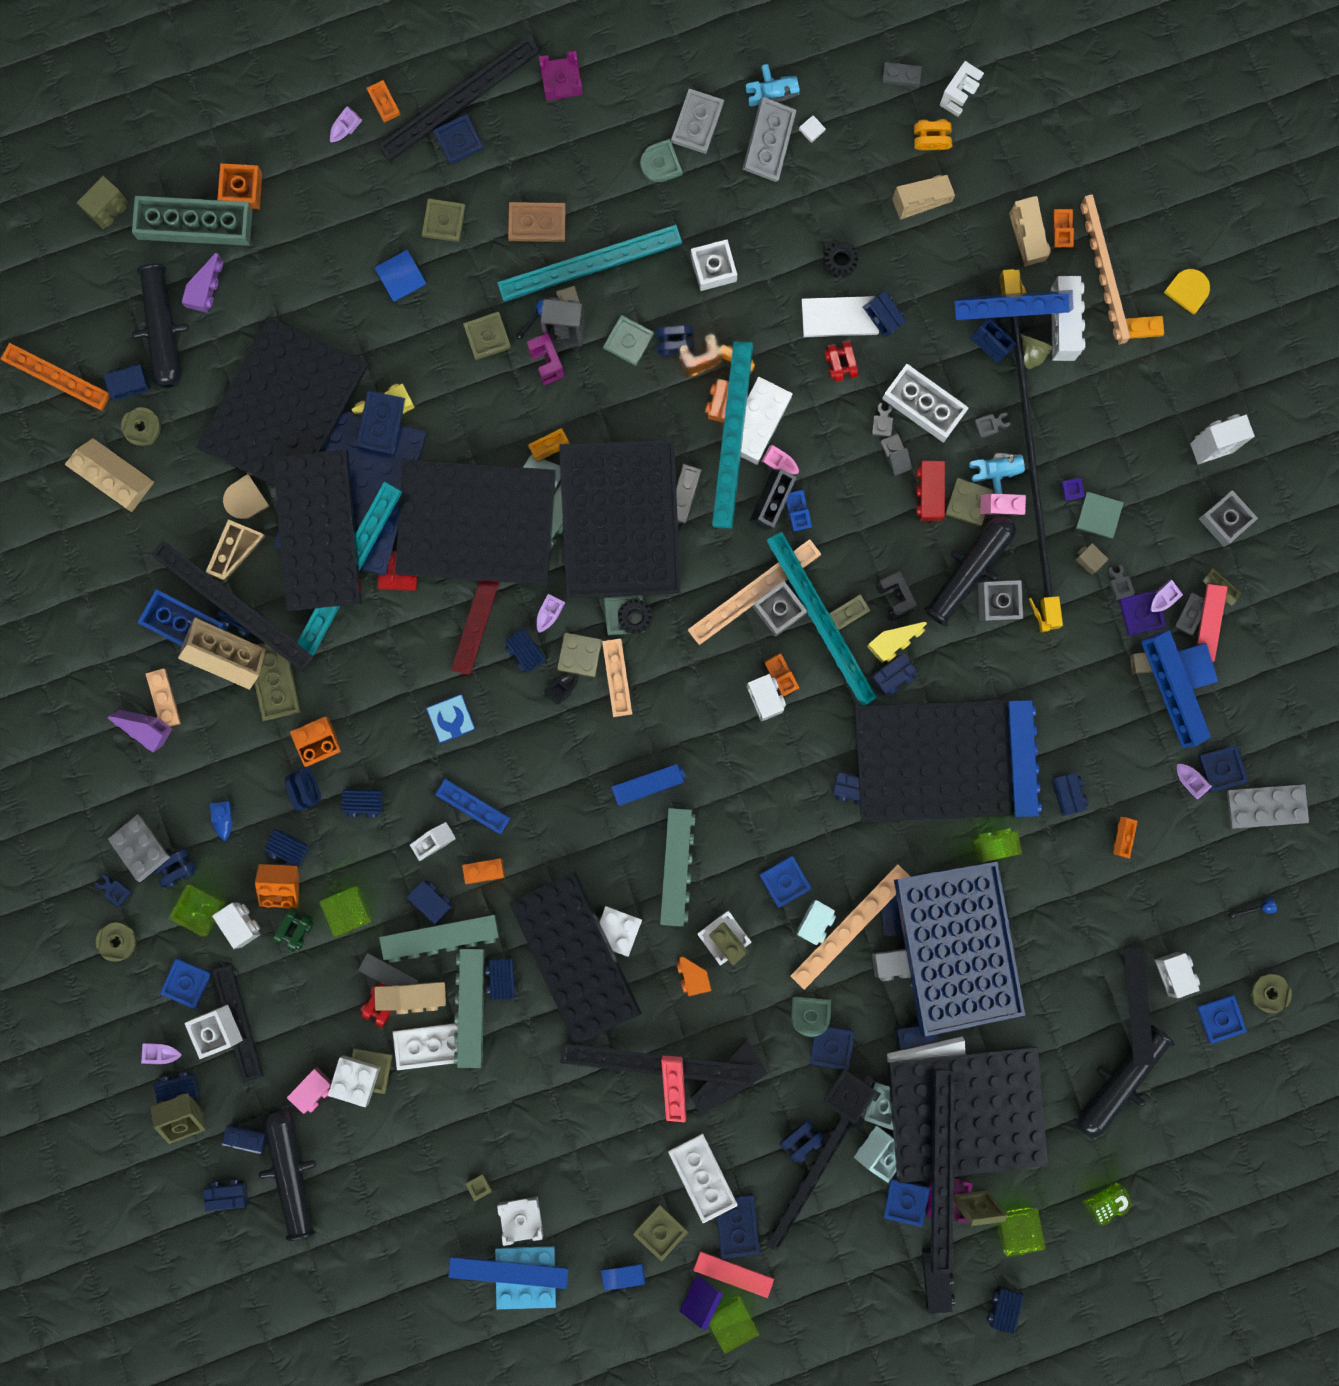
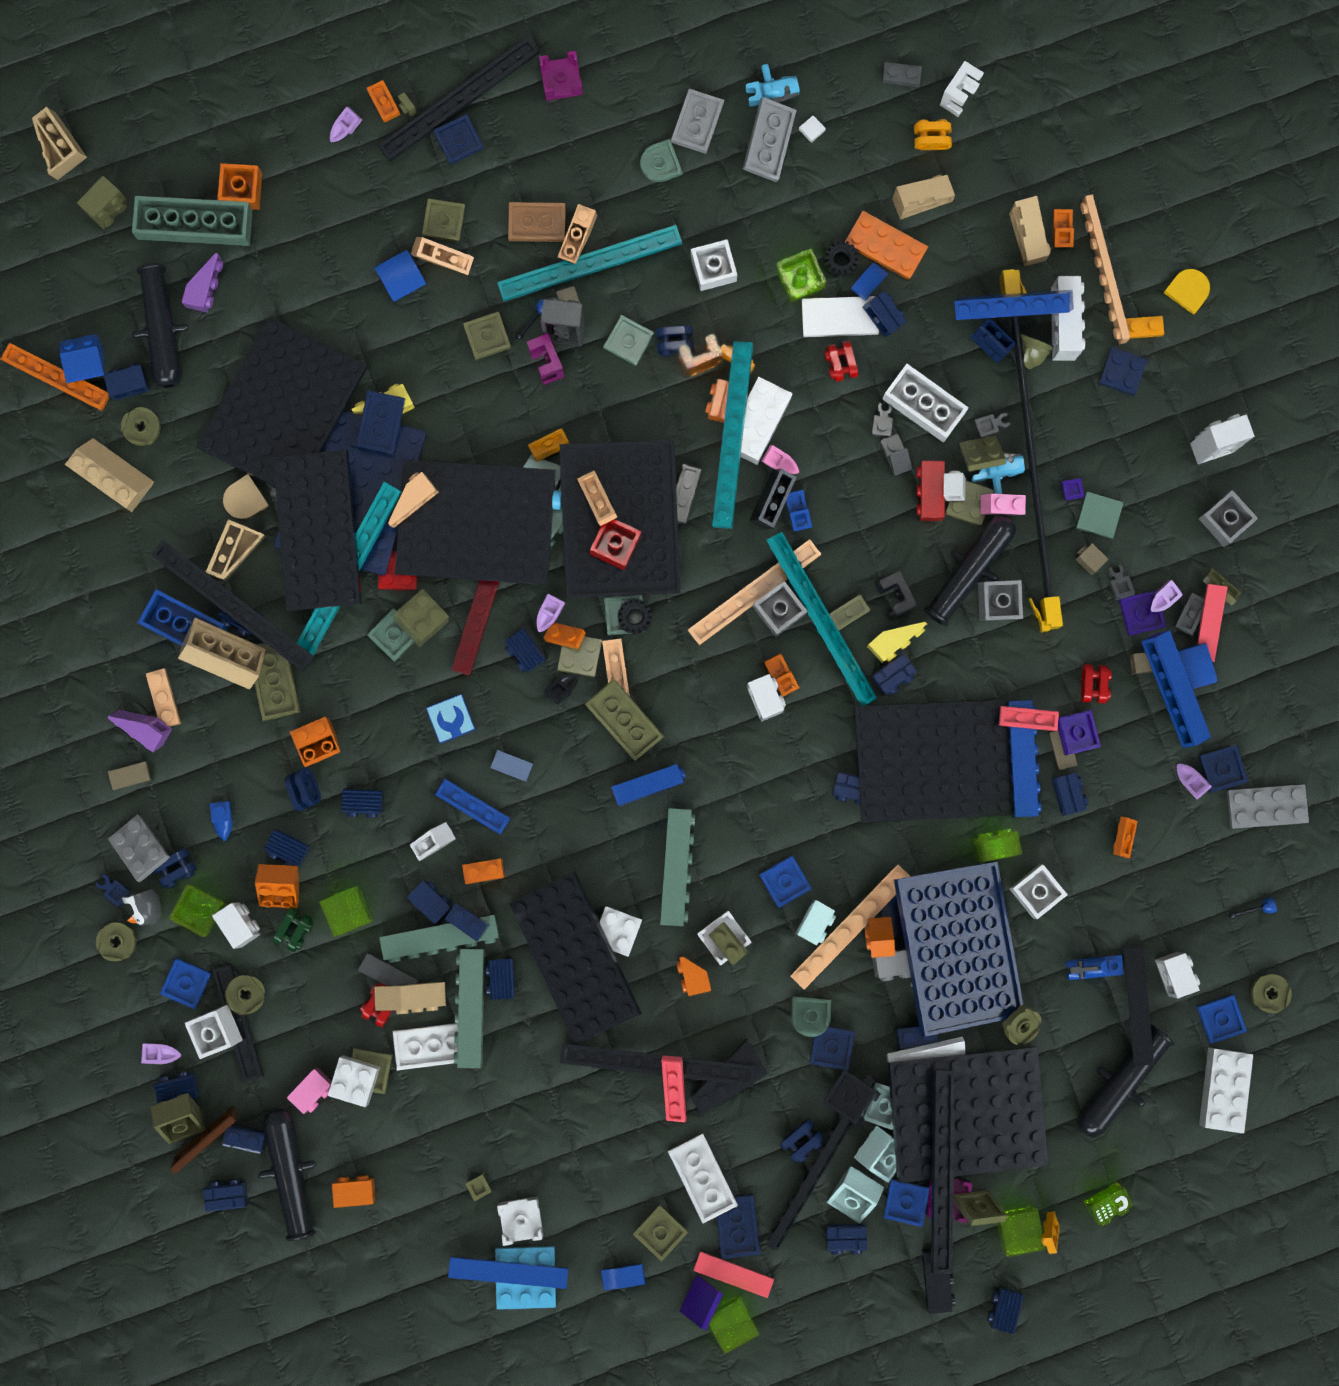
(57, 143): none -> tan wedge
(82, 358): none -> blue slope
(129, 775): none -> dark tan tile
(146, 907): none -> dark grey piece
(204, 1139): none -> reddish brown tile
(233, 993): none -> olive plate
(353, 1192): none -> orange brick
(390, 636): none -> sand green tile
(406, 105): none -> olive plate
(414, 495): none -> light nougat slope
(421, 618): none -> olive brick
(441, 255): none -> light nougat slope
(467, 922): none -> dark blue brick
(511, 765): none -> sand blue tile
(556, 500): none -> medium azure tile
(564, 635): none -> orange plate
(577, 233): none -> light nougat slope
(597, 498): none -> light nougat plate
(615, 543): none -> red brick
(624, 719): none -> olive tile
(801, 275): none -> clear neon green brick
(846, 1238): none -> dark blue brick
(855, 1195): none -> light aqua slope
(869, 281): none -> blue slope
(880, 937): none -> orange brick
(886, 245): none -> orange plate
(954, 486): none -> white brick
(982, 453): none -> olive plate
(1013, 1024): none -> olive plate
(1028, 718): none -> coral tile
(1038, 891): none -> white brick
(1051, 1233): none -> light orange plate
(1061, 760): none -> dark tan tile
(1078, 732): none -> dark purple tile
(1094, 967): none -> blue plate
(1102, 691): none -> red brick
(1122, 371): none -> dark blue plate
(1226, 1090): none -> white brick

